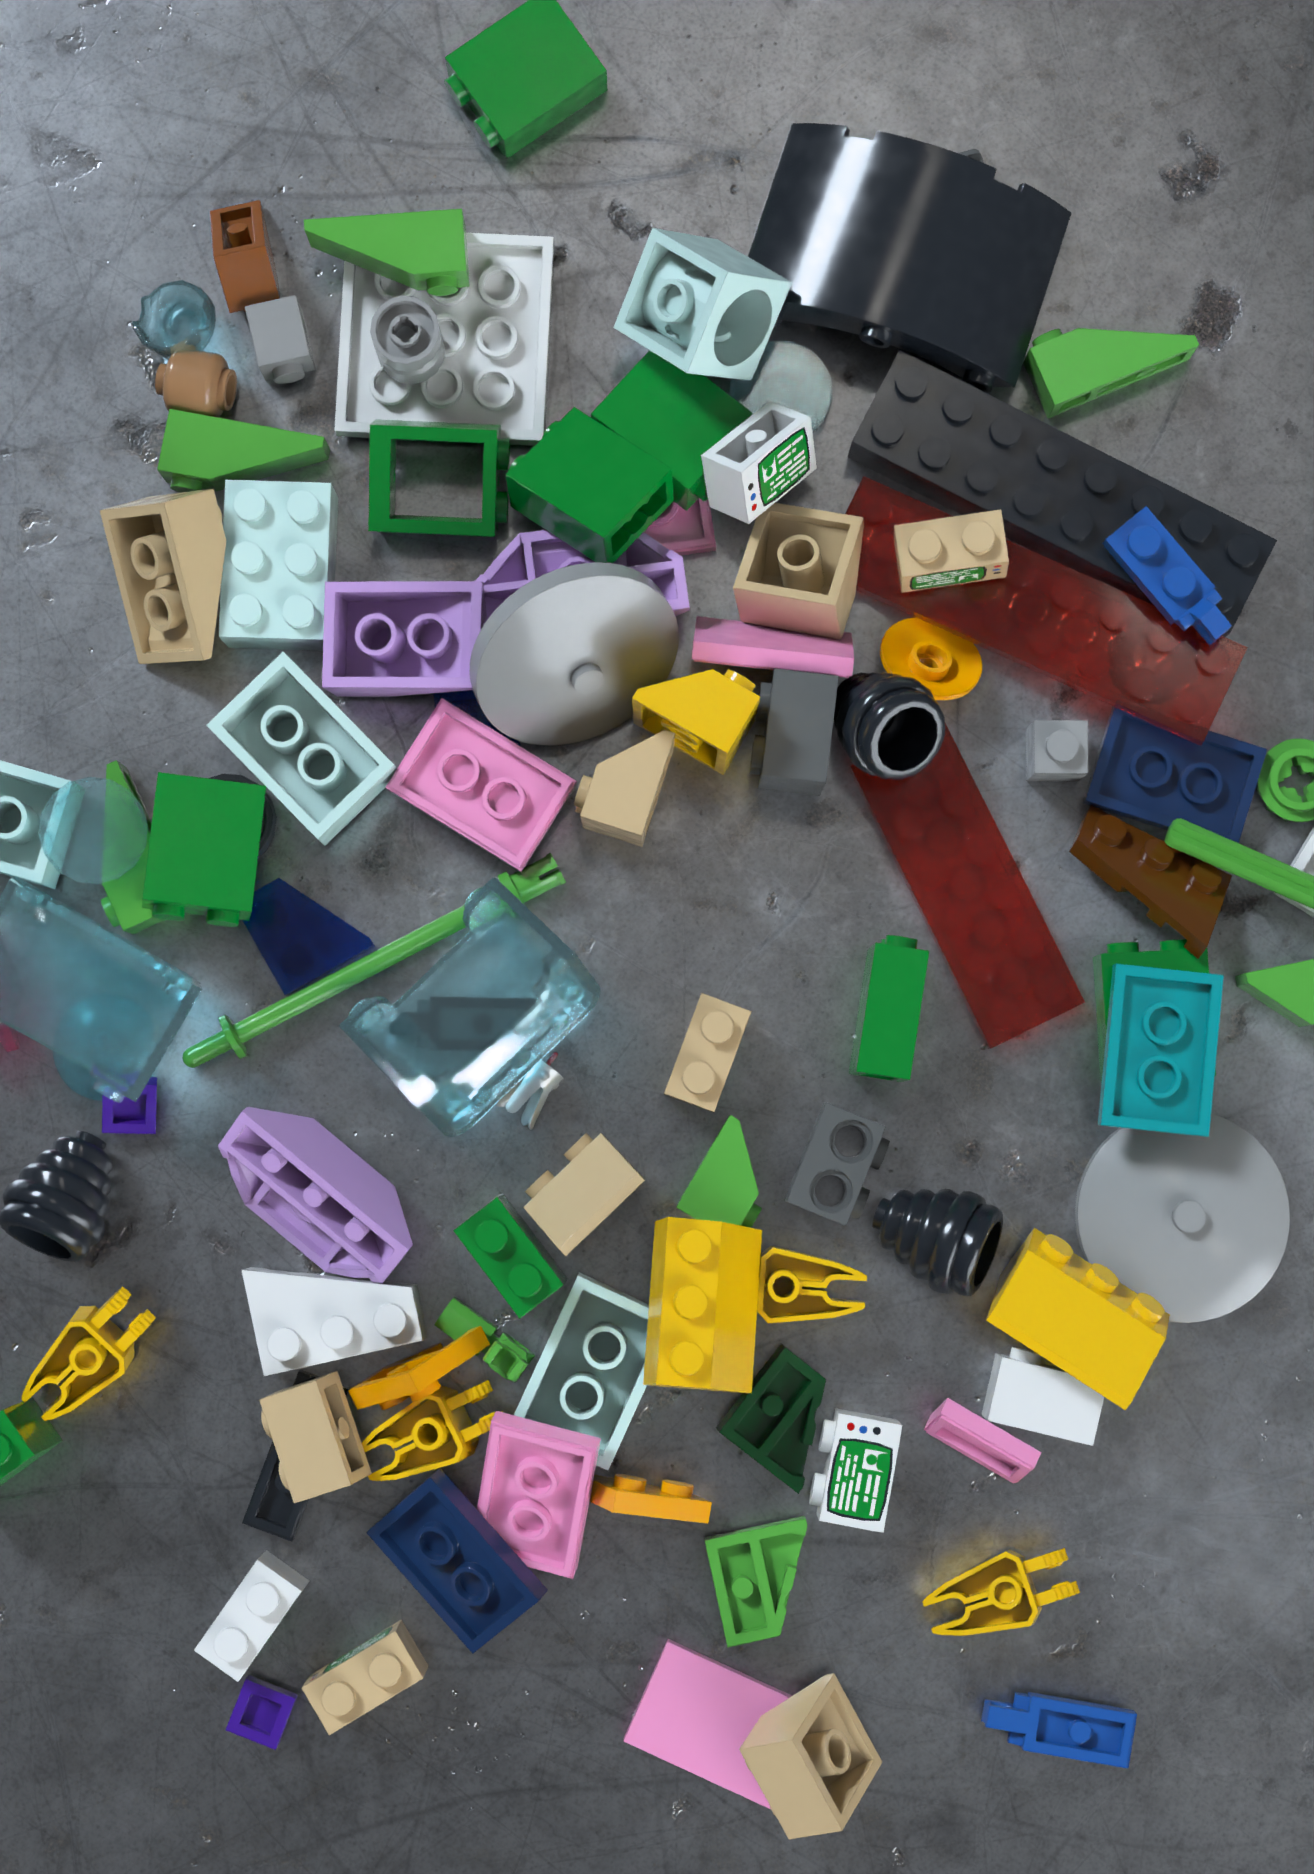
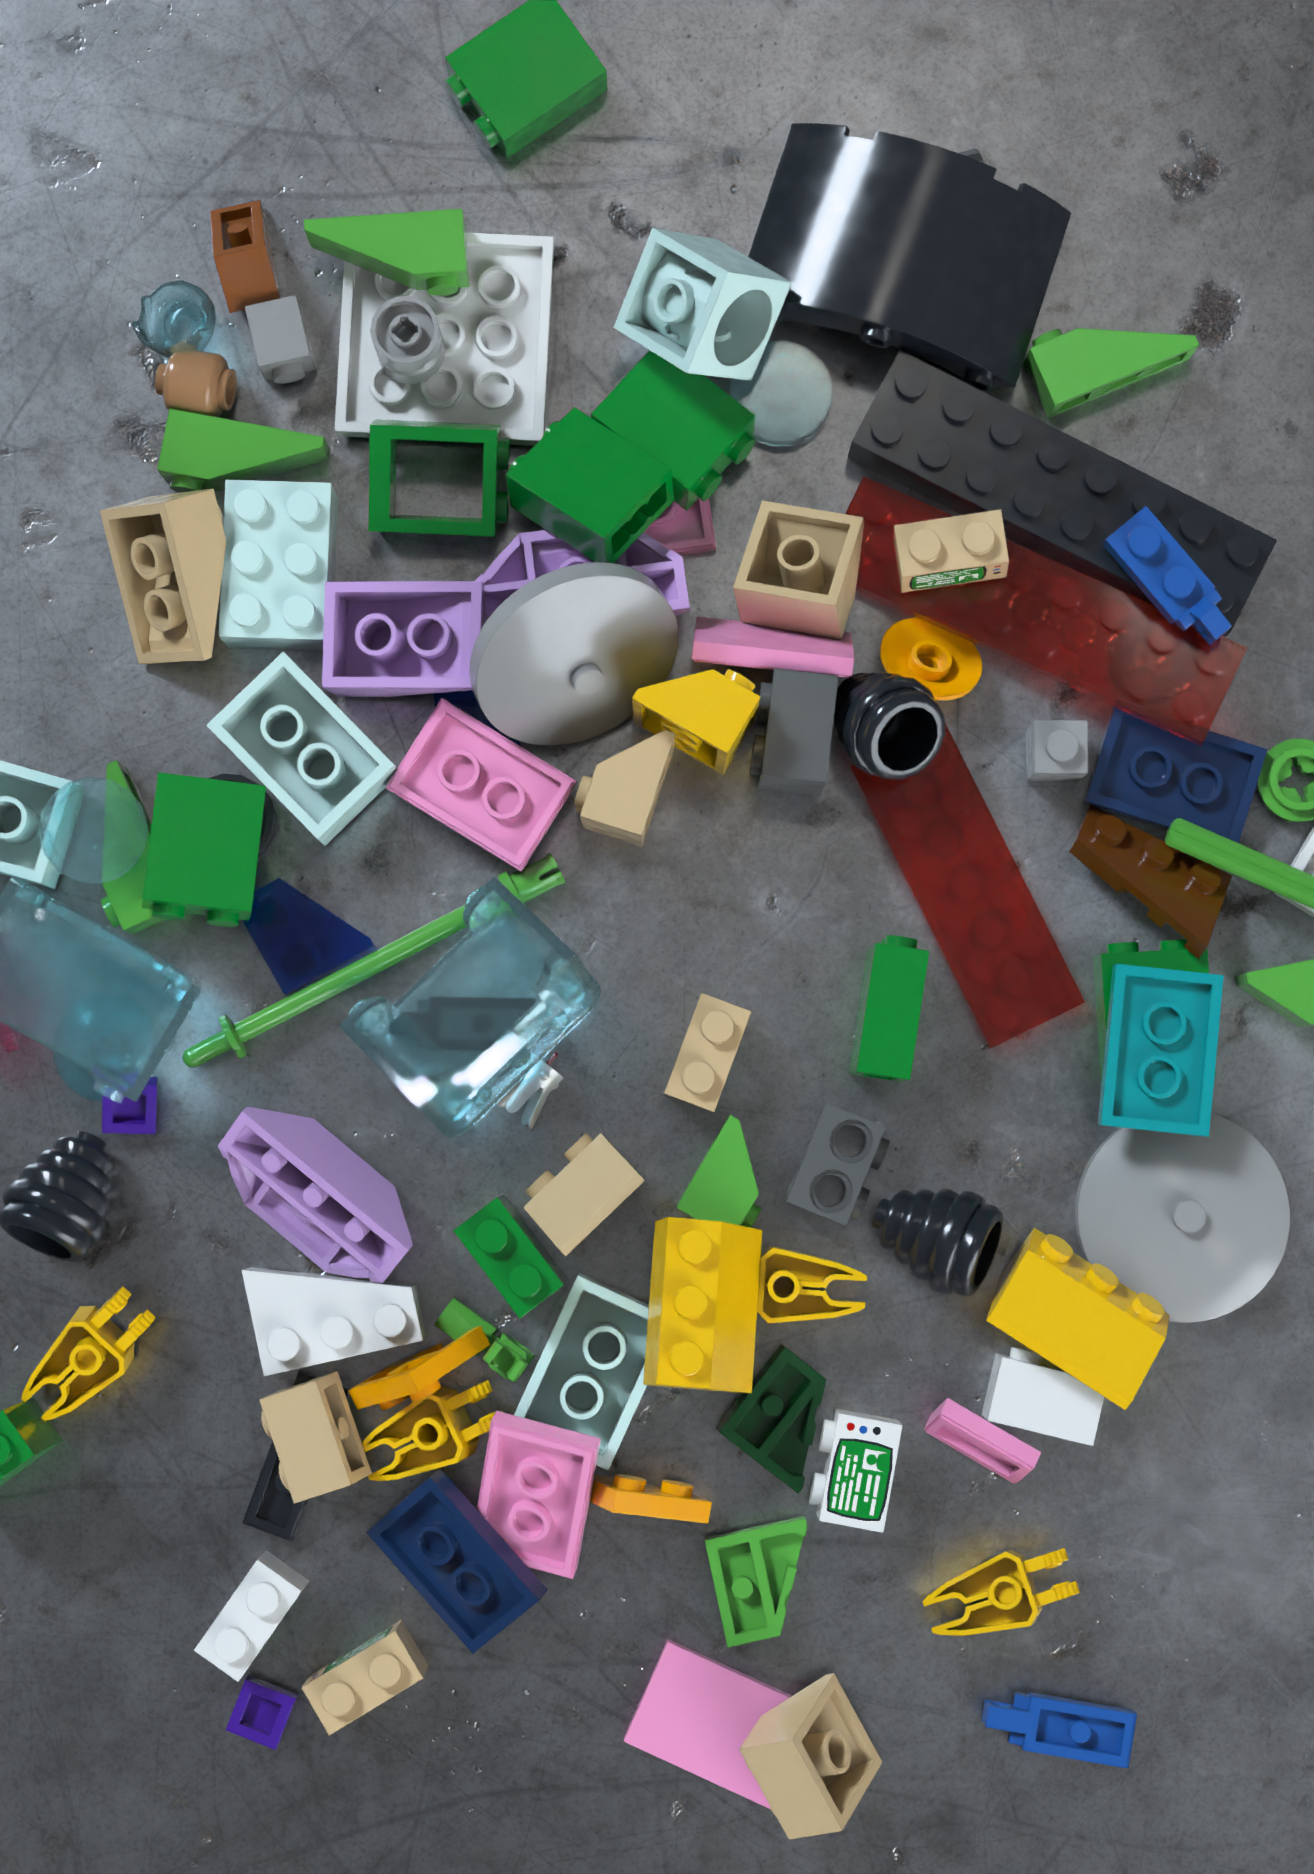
(759, 461): white brick -> none

